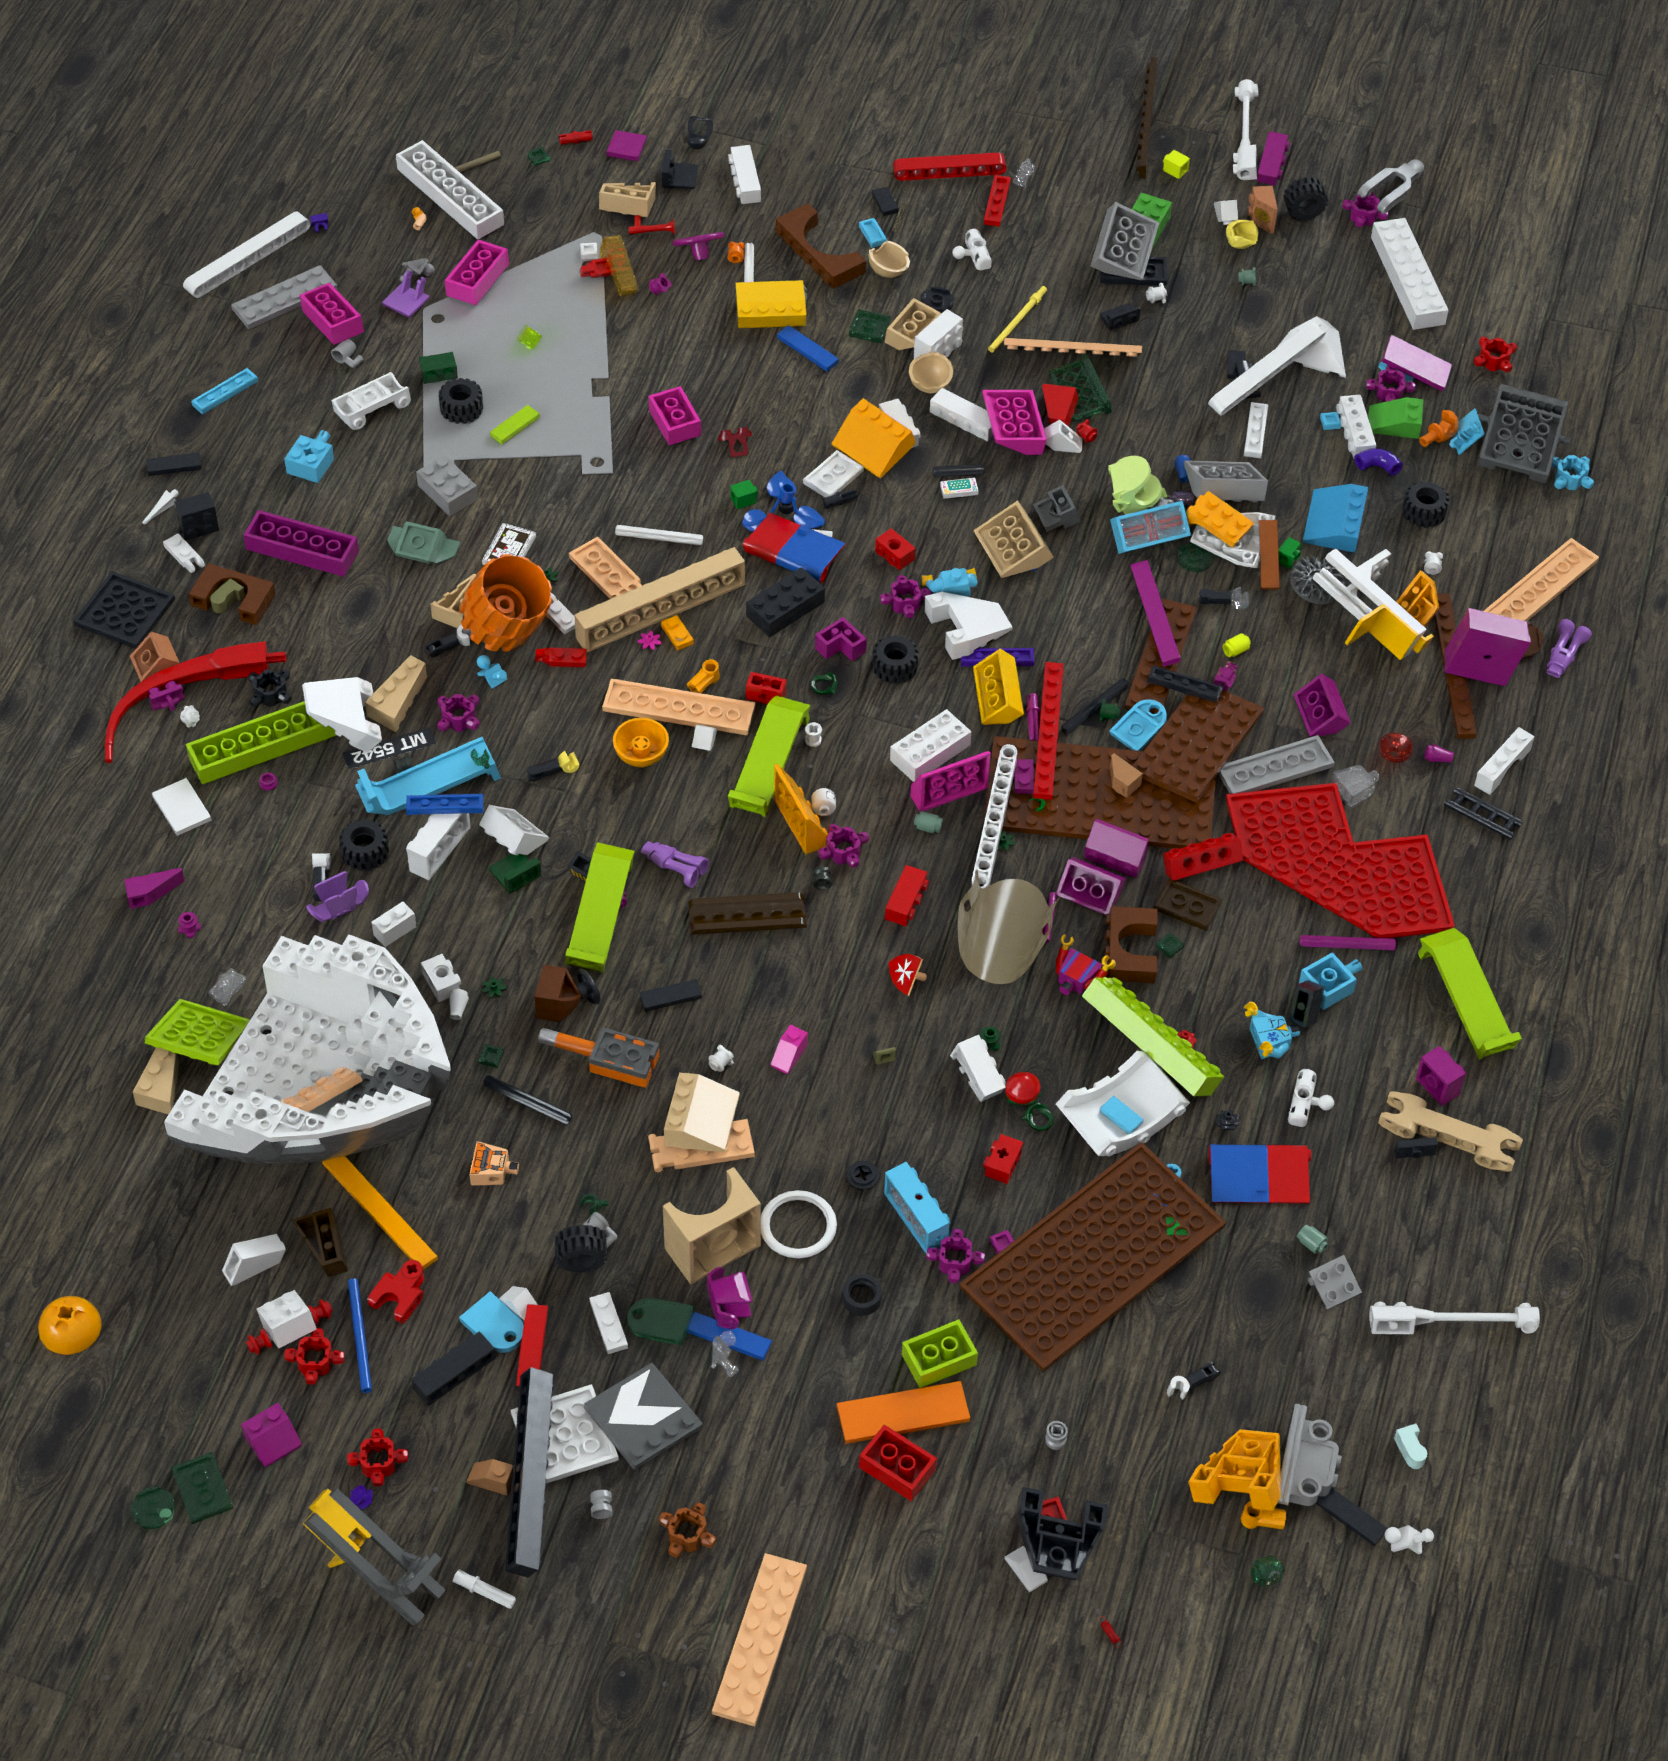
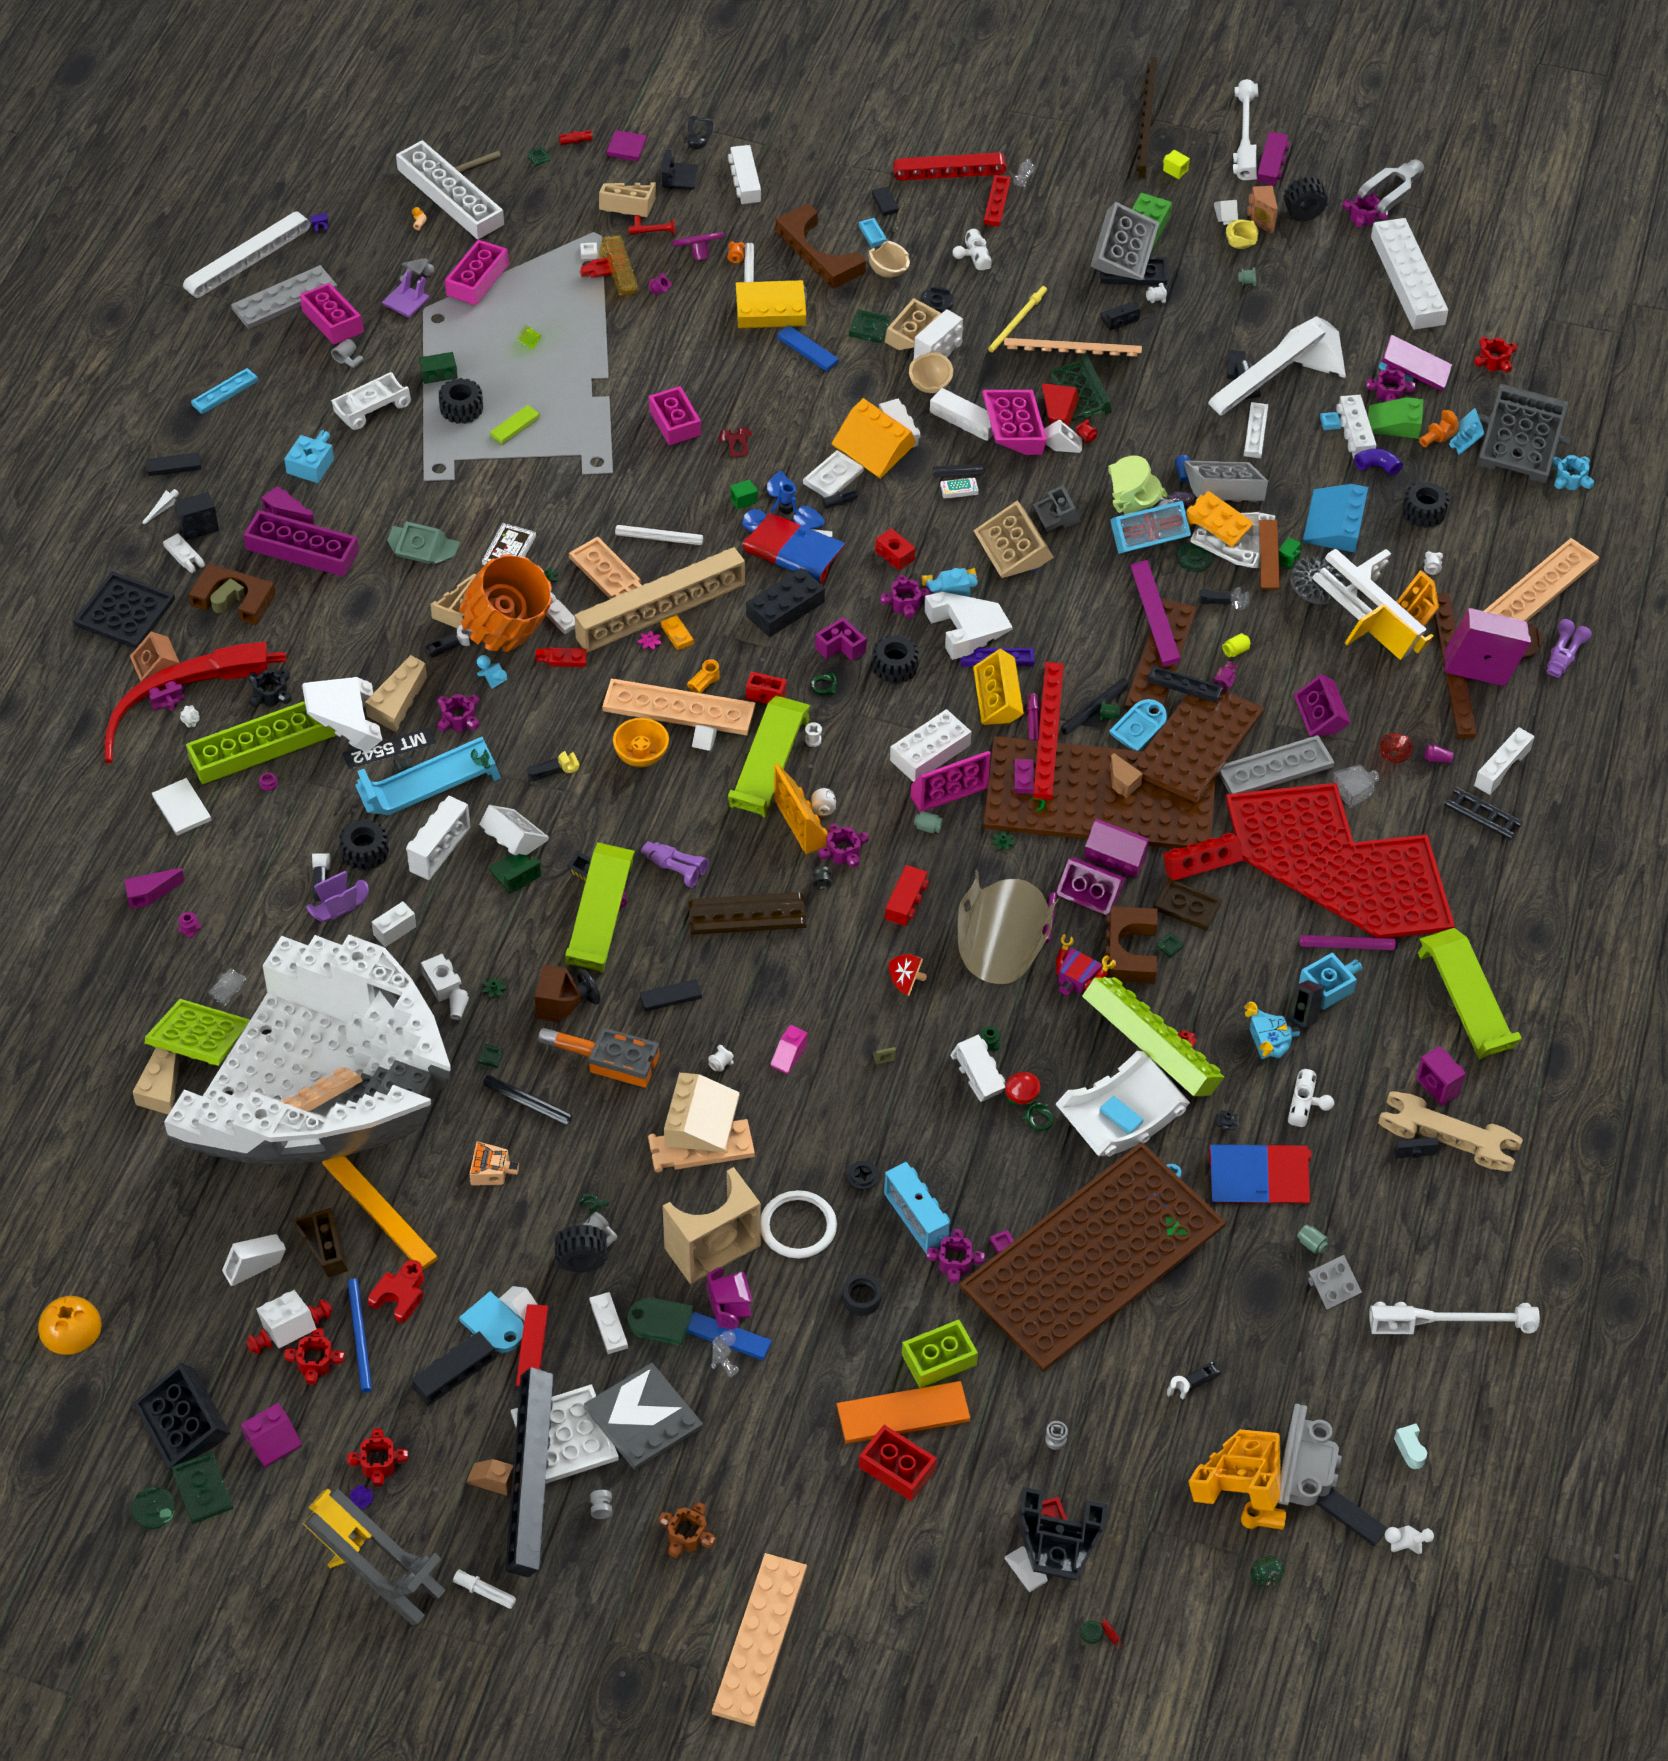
(181, 1416): none -> black slope
(282, 504): none -> magenta slope
(444, 804): blue tile -> none
(447, 485): light grey brick -> none
(995, 812): white beam -> none
(1003, 1159): red brick -> none
(1091, 1632): none -> clear green tile

